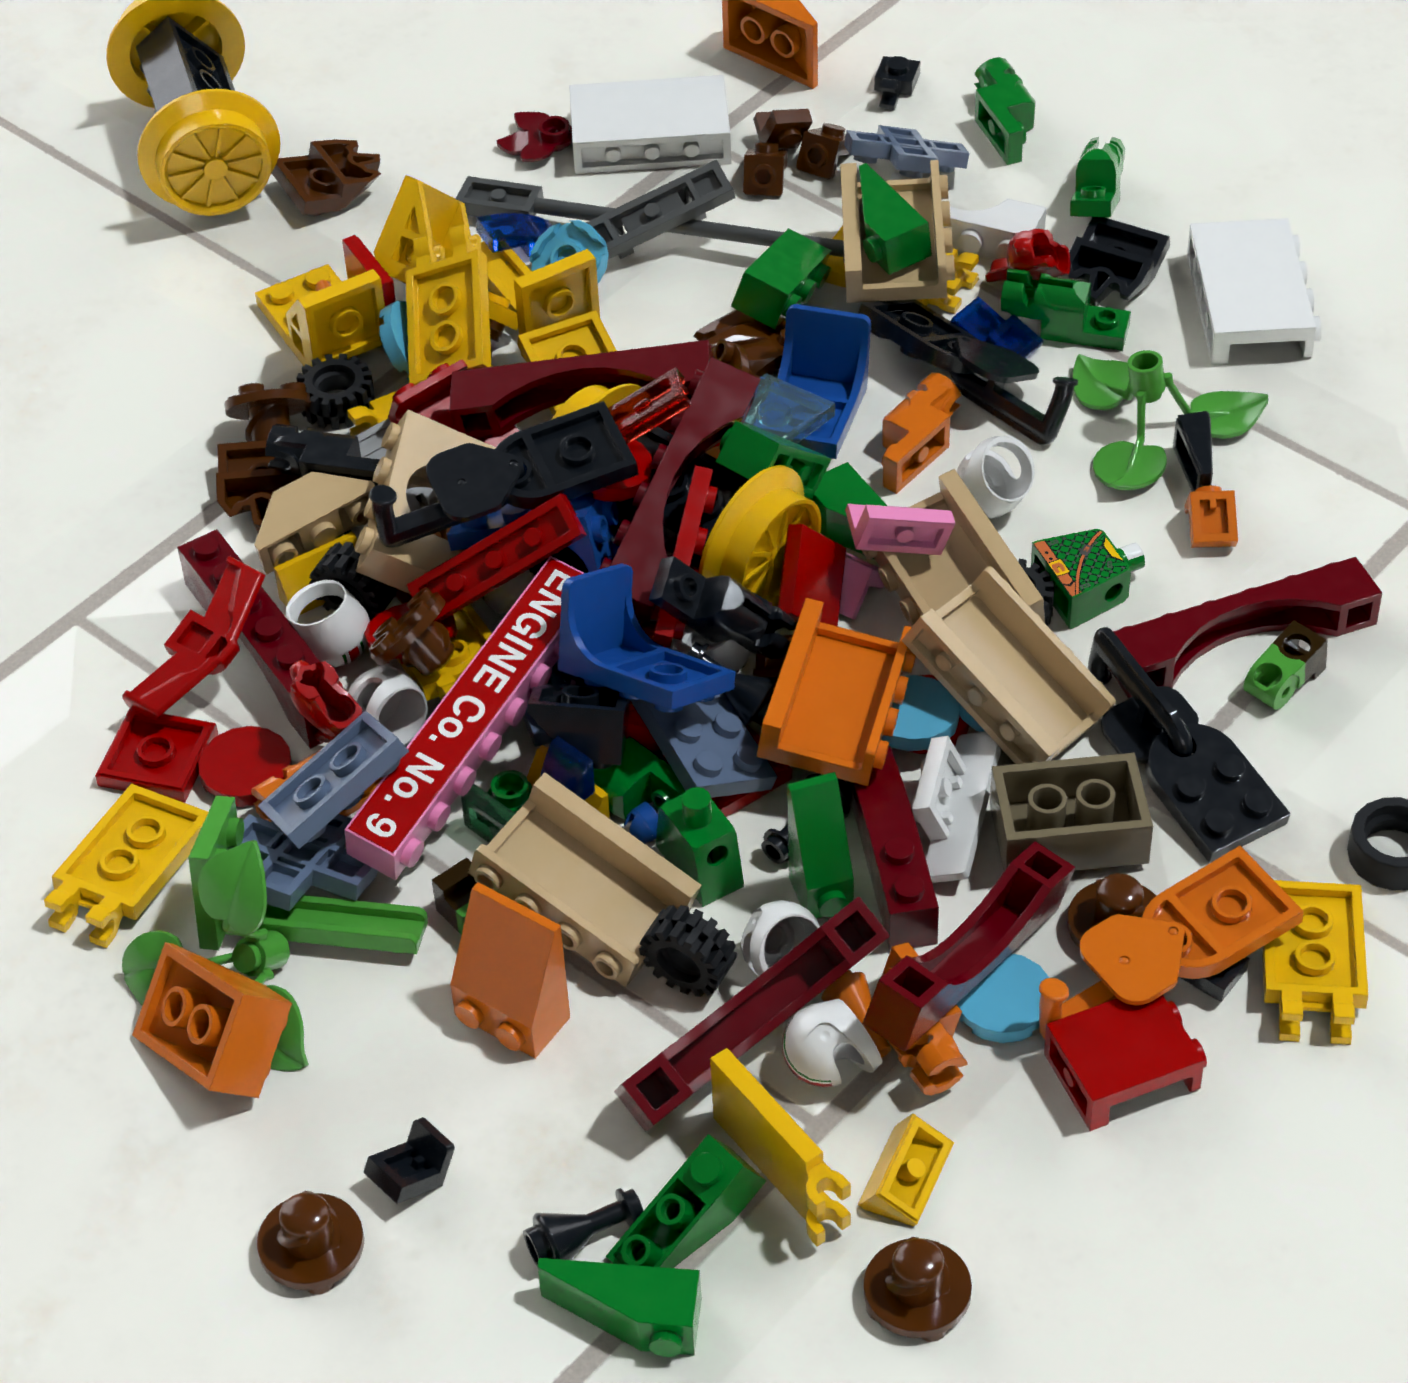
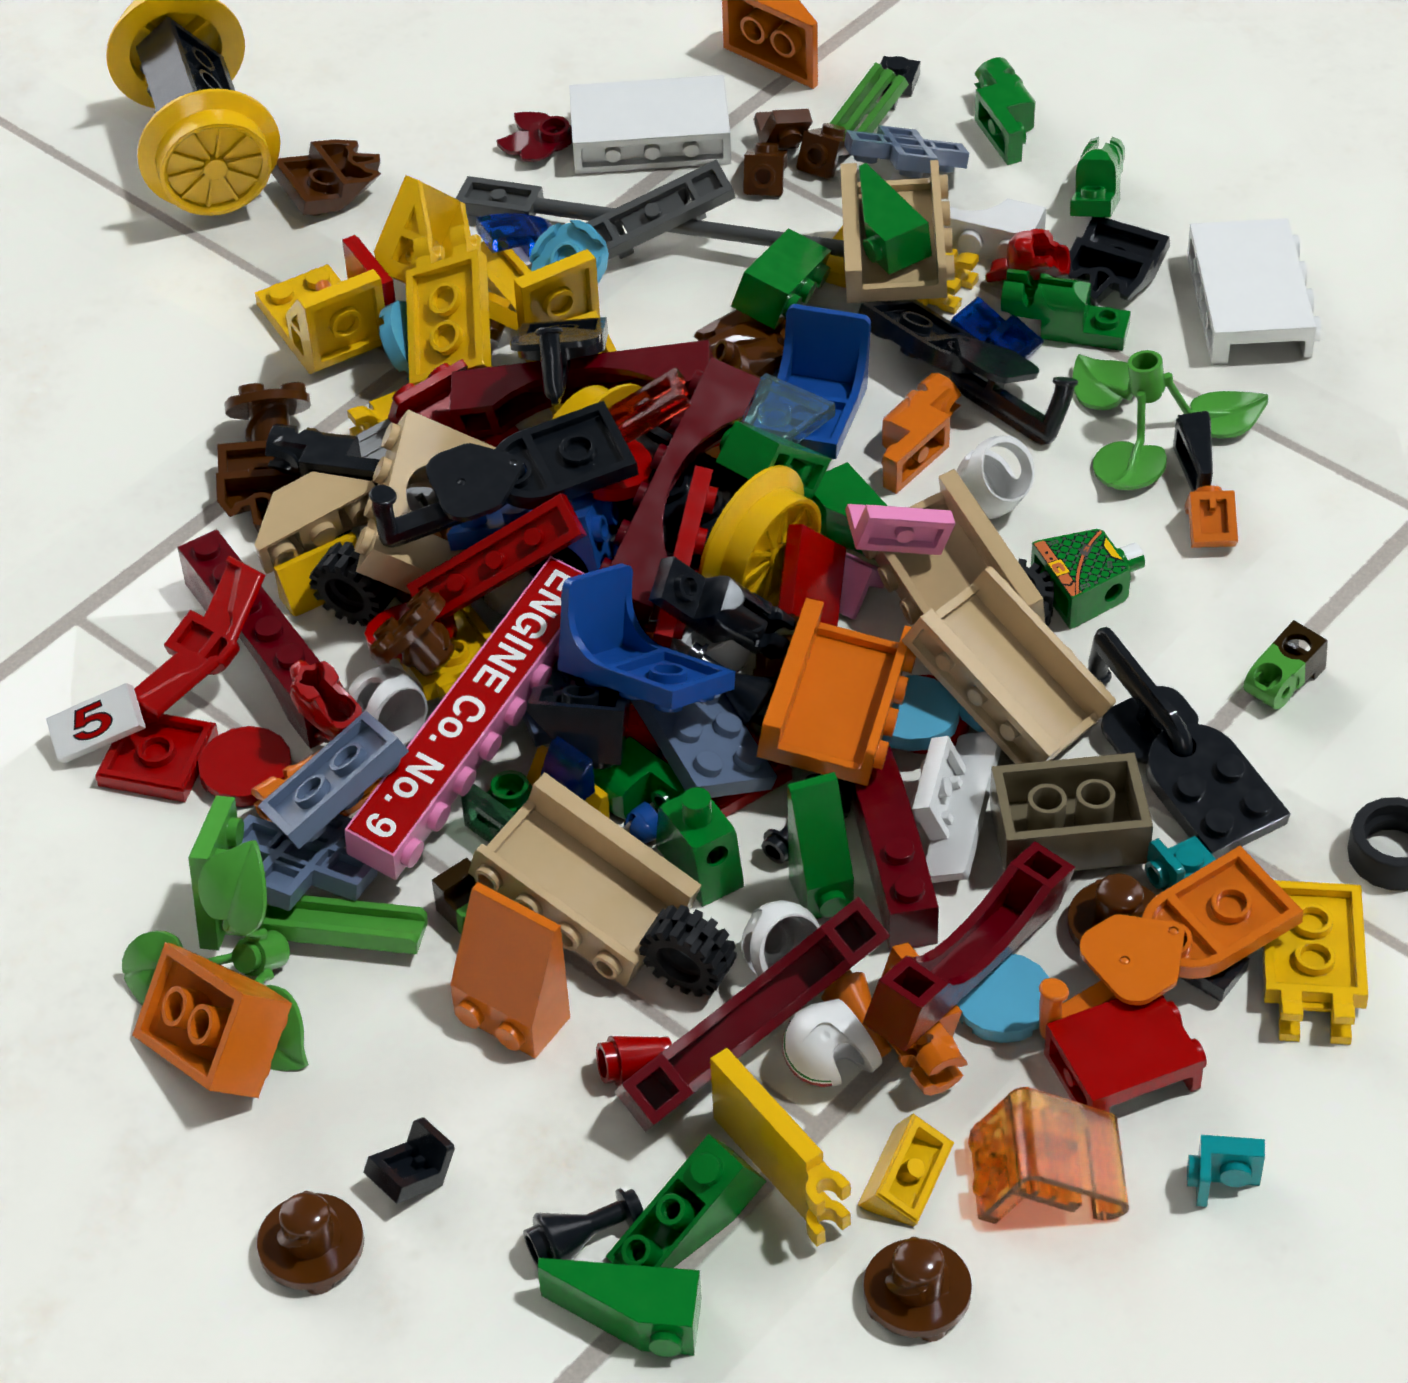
(95, 723): none -> white tile
(124, 862): yellow tile -> none
(336, 375): black tyre -> none
(338, 636): white helmet -> none
(556, 344): none -> black plate
(625, 1055): none -> red cone
(864, 100): none -> bright green tile
(1049, 1154): none -> clear orange piece
(1173, 864): none -> teal bracket
(1225, 1161): none -> teal bracket
(1325, 600): dark red arch -> none

